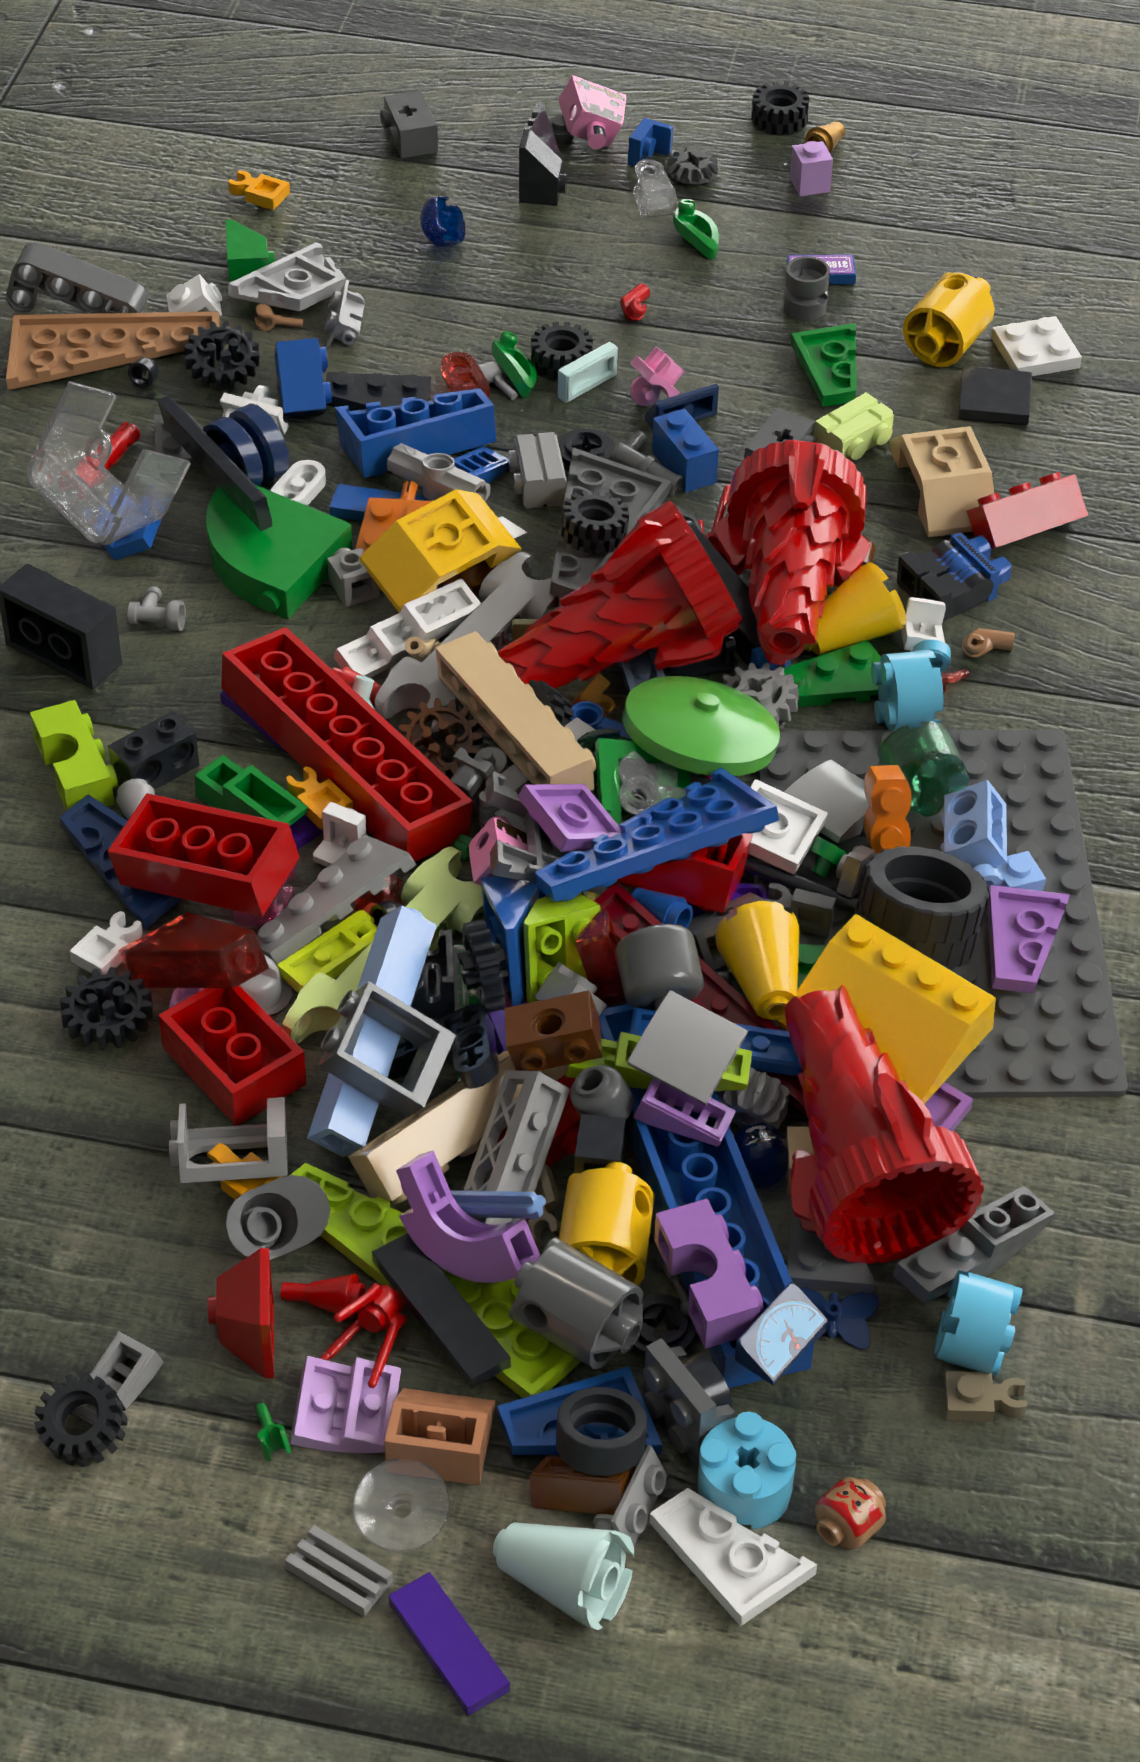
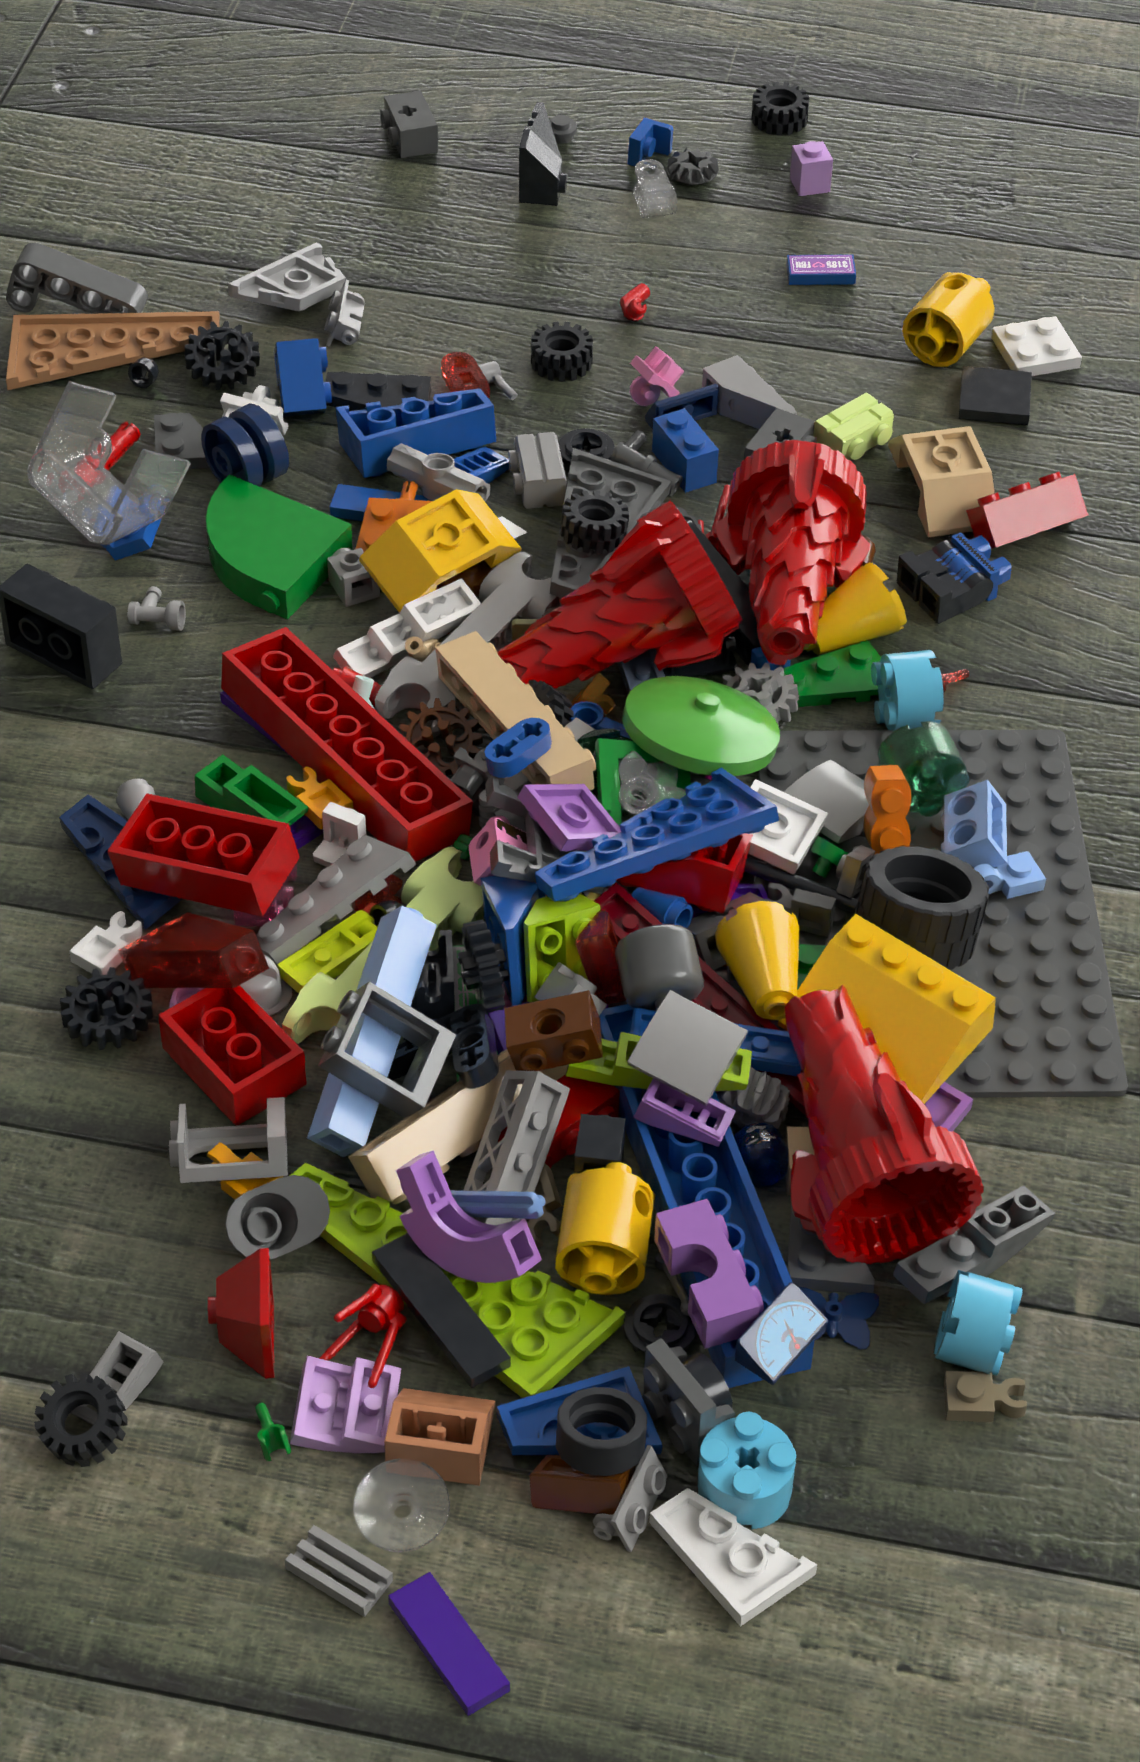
(66, 738): lime arch -> none
(156, 752): black brick -> none
(194, 296): white bracket -> none
(215, 463): black tile -> none
(245, 250): green slope -> none
(261, 191): light orange plate -> none
(268, 320): medium nougat hand -> none
(301, 481): white plate -> none
(327, 1294): red cone -> none
(442, 222): clear blue hair -> none
(514, 363): green arm -> none
(518, 747): none -> blue beam
(568, 1567): light aqua cone -> none
(578, 1304): dark grey cylinder -> none
(587, 372): light aqua tile -> none
(592, 111): bright pink torso -> none
(601, 1093): dark grey head -> none
(696, 228): green arm -> none
(743, 392): none -> light grey slope
(806, 288): dark grey wheel -> none
(829, 134): pearl gold cone -> none
(829, 362): green wing -> none
(850, 1513): medium nougat head -> none
(923, 622): white bracket -> none
(941, 651): medium azure tile -> none
(984, 640): medium nougat arm -> none
(1021, 934): medium lavender wing -> none

